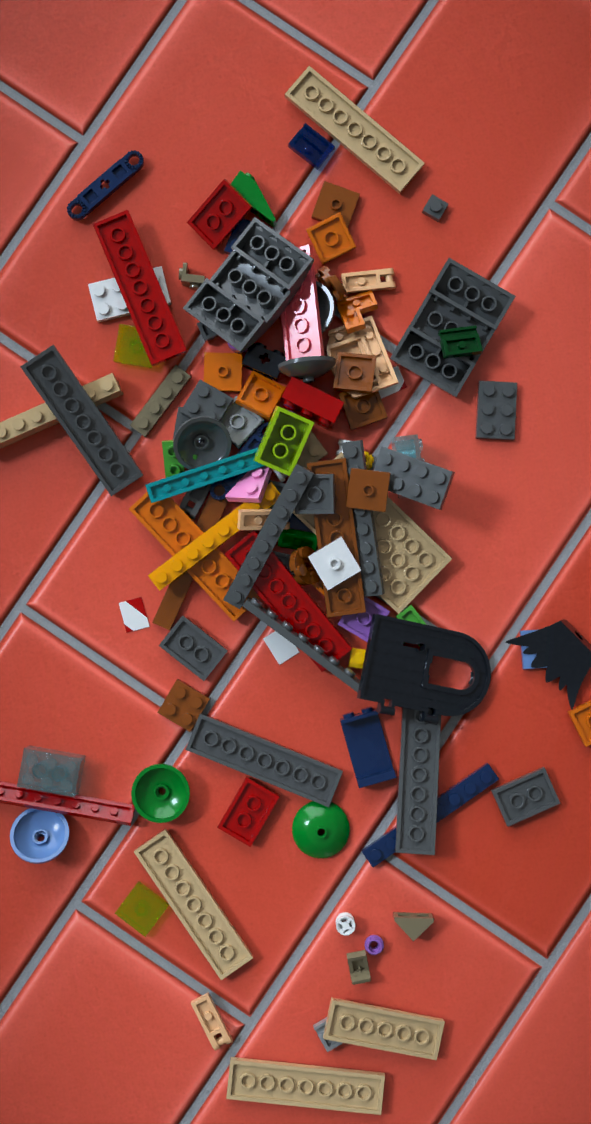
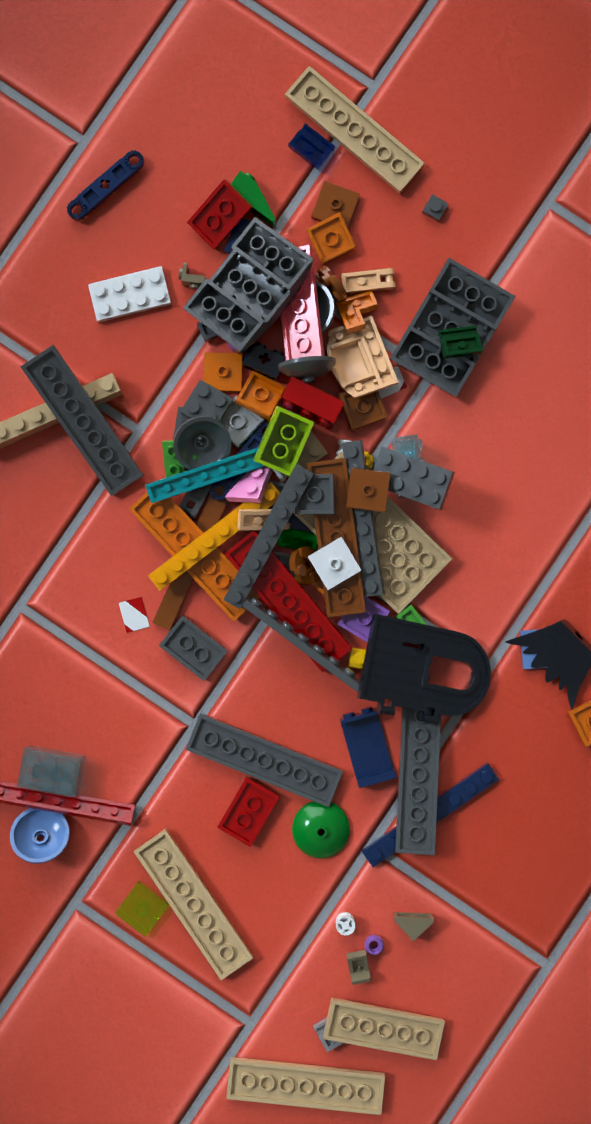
(129, 348): clear neon green plate -> none
(140, 288): red plate -> none
(157, 806): green dish -> none
(160, 401): dark tan plate -> none
(183, 705): dark orange plate -> none
(211, 1021): light nougat plate -> none
(280, 647): white sticker -> none
(354, 373): dark orange plate -> none
(496, 410): dark grey plate -> none
(525, 796): dark grey plate -> none

